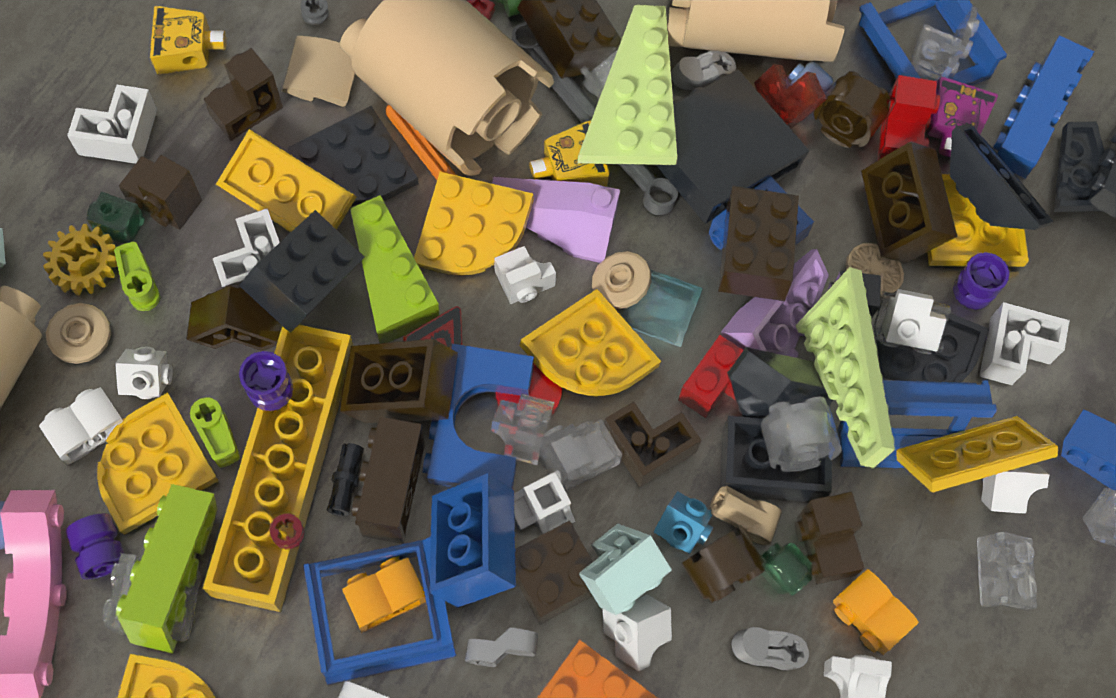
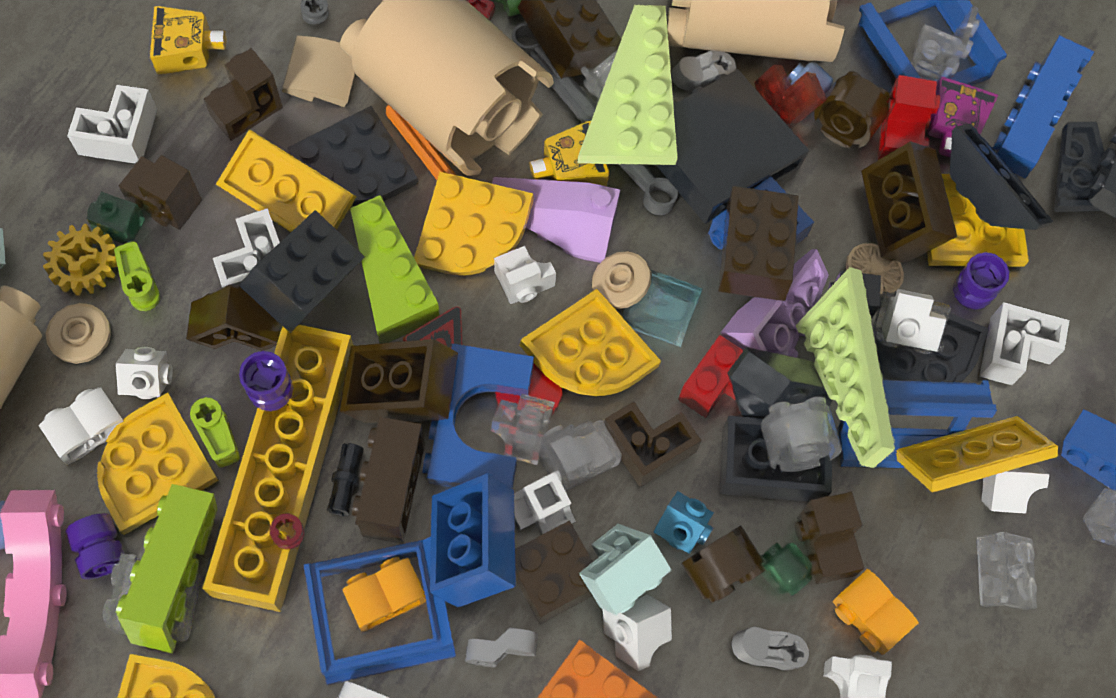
(755, 516): tan piece -> none

